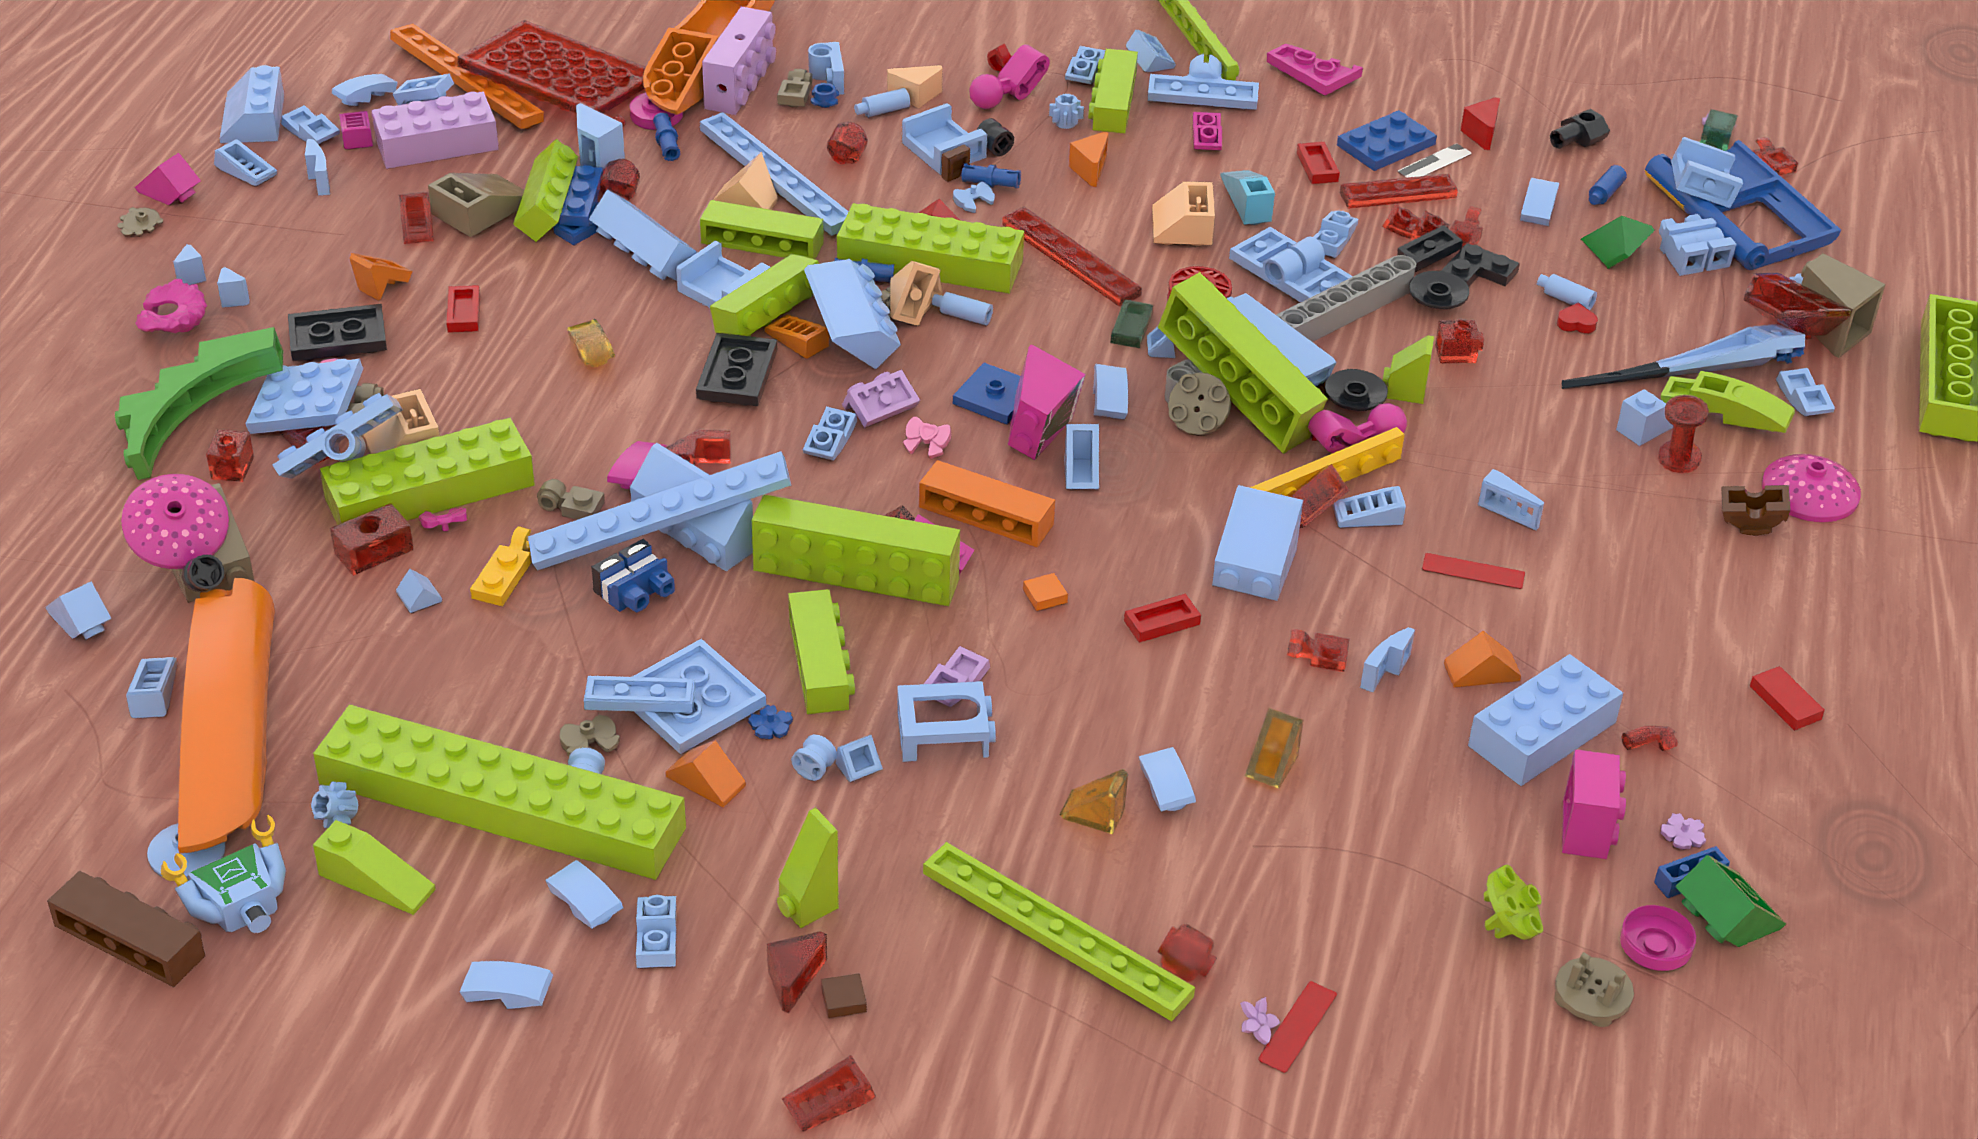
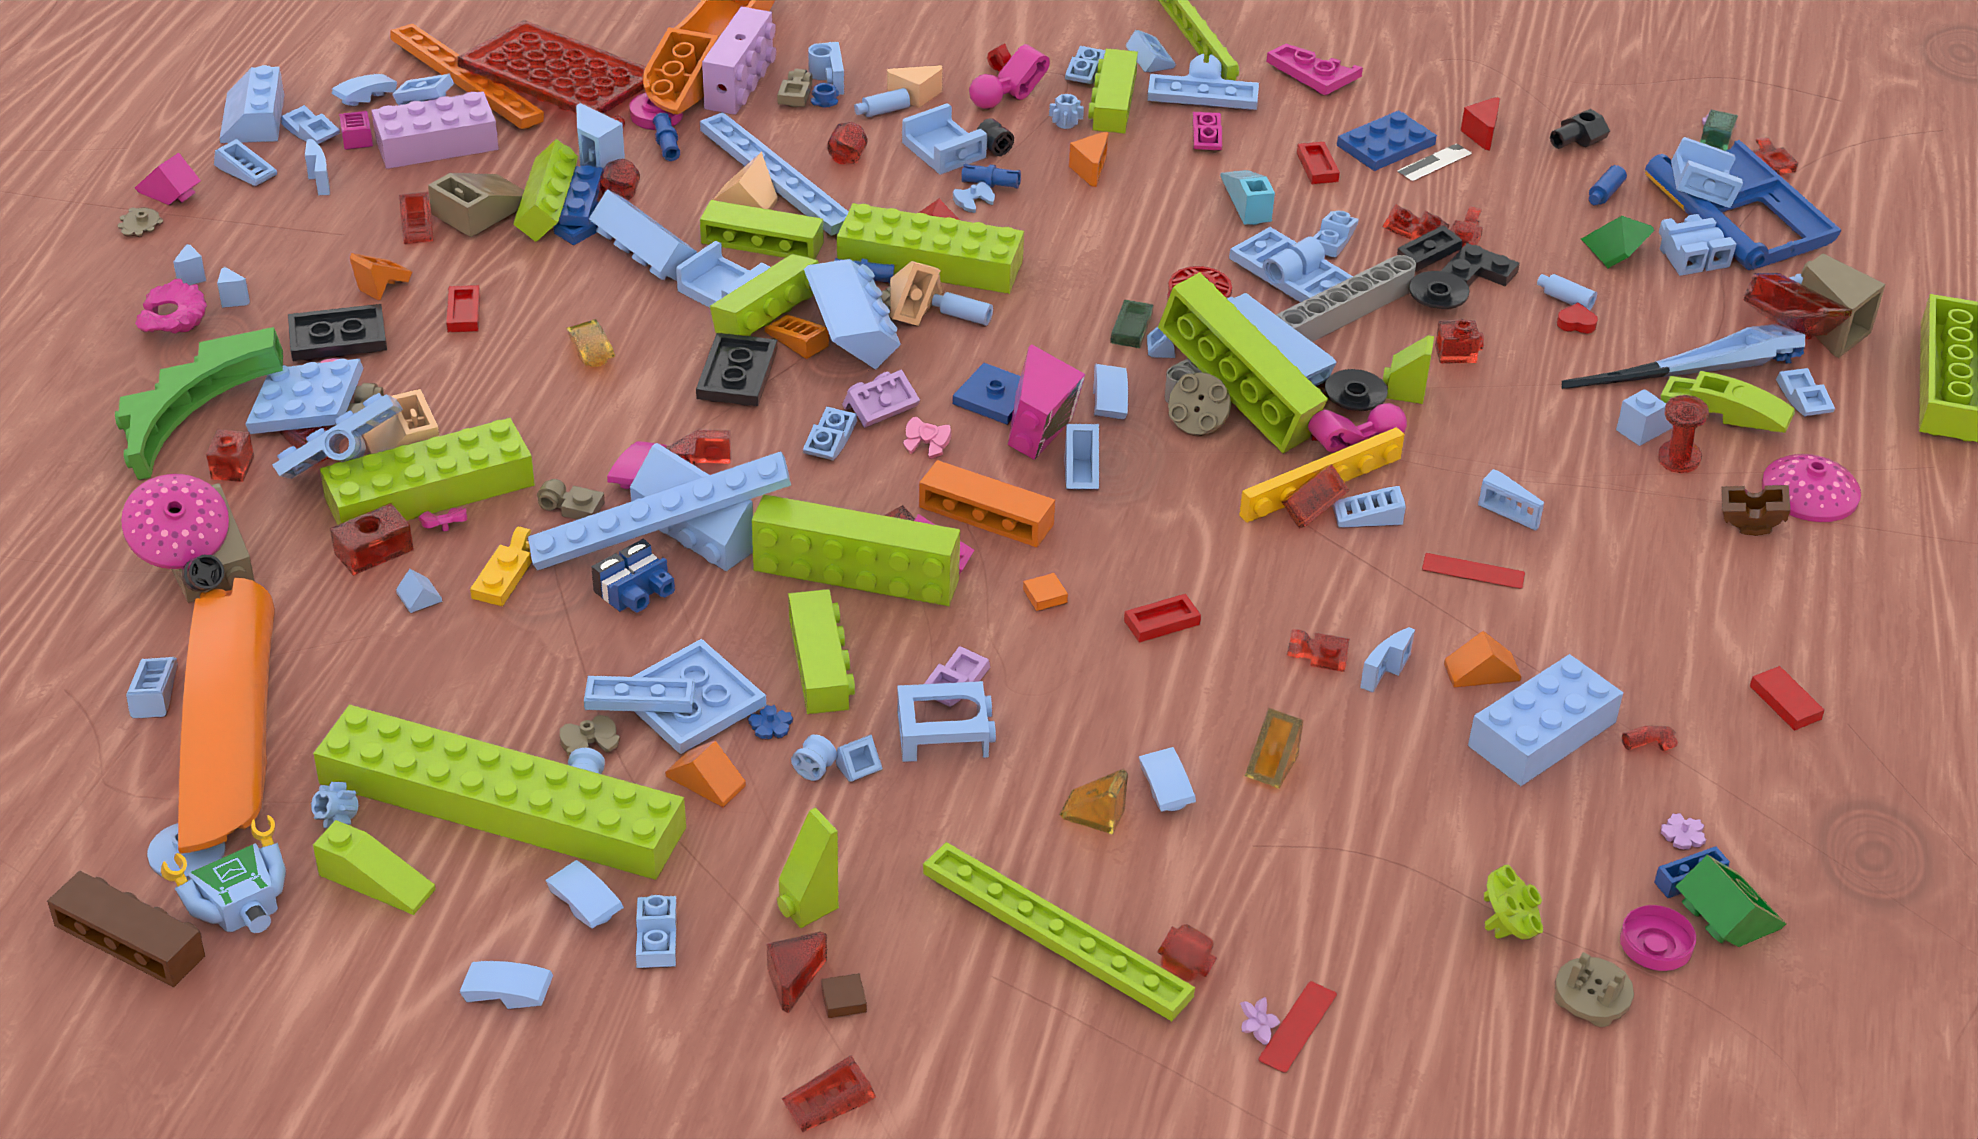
(80, 612): light blue slope -> none
(954, 161): reddish brown tile -> none
(1073, 256): clear red tile -> none
(1185, 215): light nougat slope -> none
(1258, 543): light blue slope -> none
(1398, 191): clear red tile -> none
(1539, 201): light blue slope -> none
(1592, 804): dark pink brick -> none

